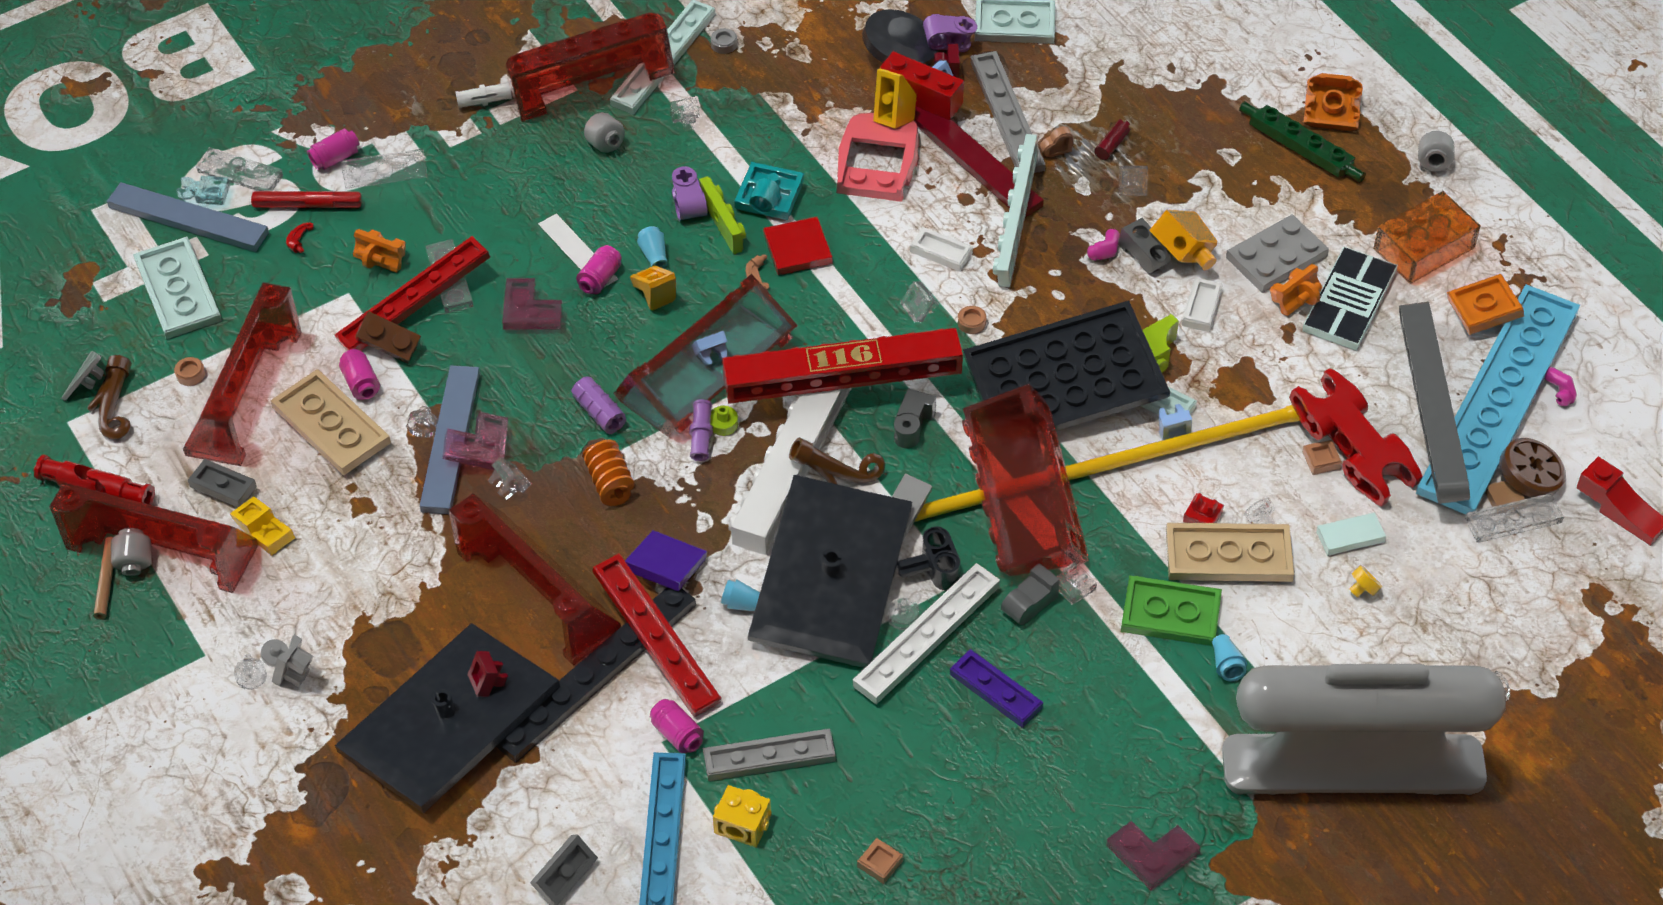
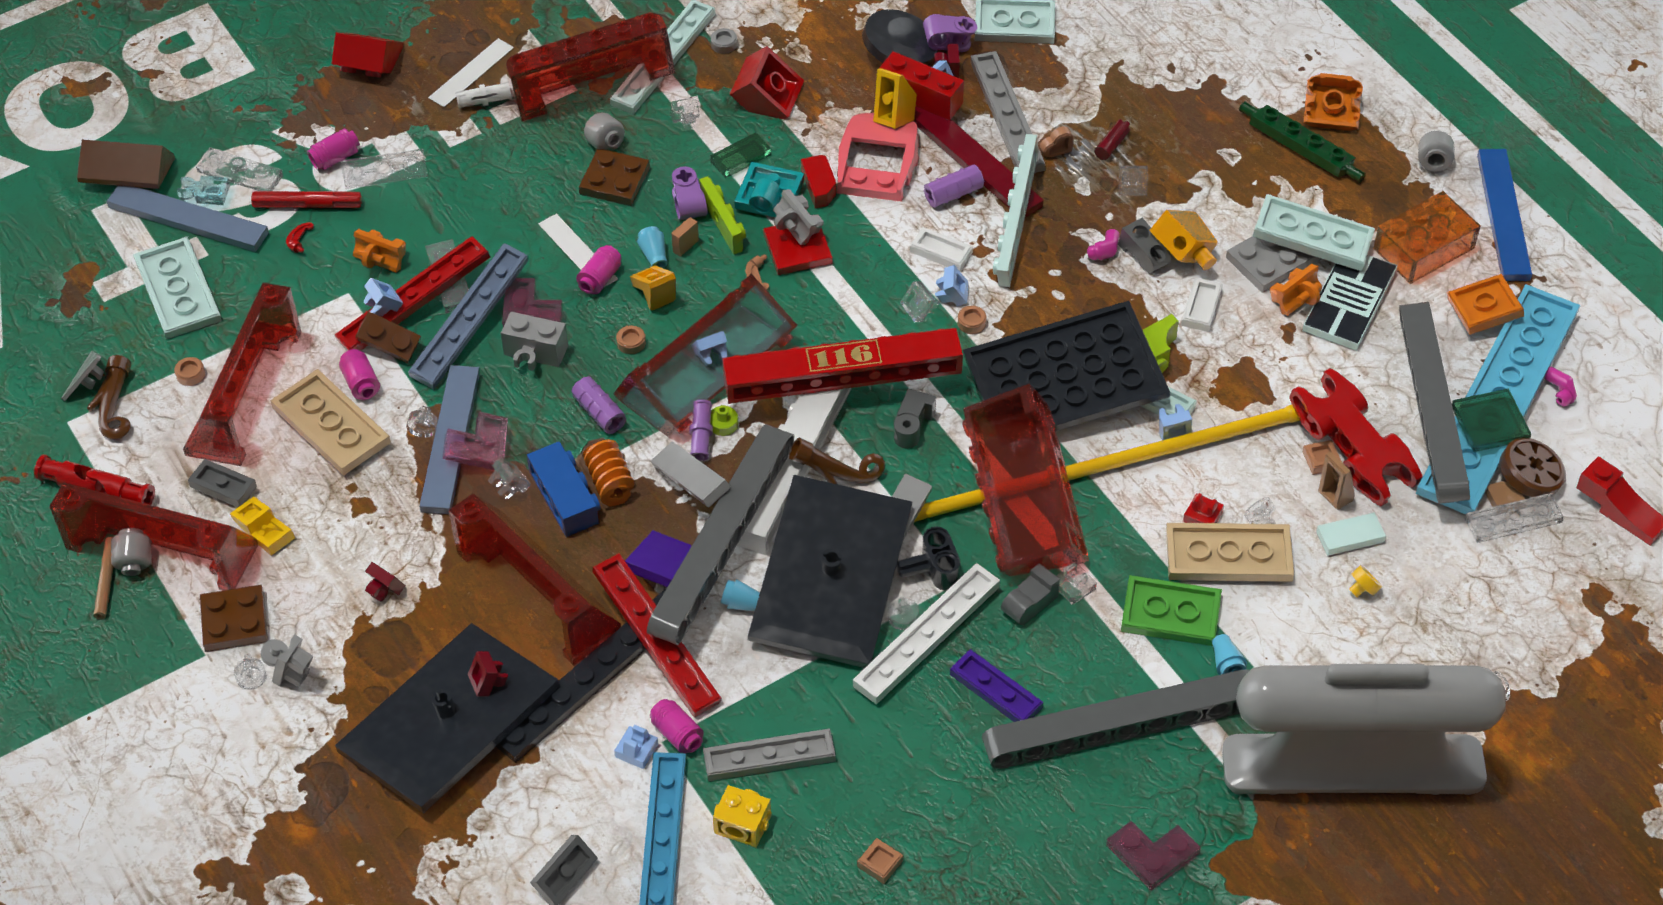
(123, 164): none -> reddish brown slope
(233, 618): none -> reddish brown plate
(365, 53): none -> red slope
(381, 297): none -> light blue tile
(382, 582): none -> dark red tile
(468, 316): none -> sand blue tile
(471, 72): none -> white sticker
(534, 340): none -> light grey brick
(564, 488): none -> blue brick
(614, 177): none -> reddish brown plate
(631, 339): none -> nougat tile
(636, 746): none -> light blue tile
(685, 236): none -> nougat tile
(690, 474): none -> light grey tile
(720, 535): none -> dark grey beam
(740, 155): none -> clear green tile
(767, 85): none -> red slope
(794, 216): none -> light grey hips
(819, 180): none -> red piece
(953, 186): none -> medium lavender axle
(953, 286): none -> light blue tile
(1113, 720): none -> dark grey beam
(1314, 232): none -> light aqua tile
(1336, 482): none -> medium nougat slope
(1490, 419): none -> clear green tile
(1504, 215): none -> blue tile

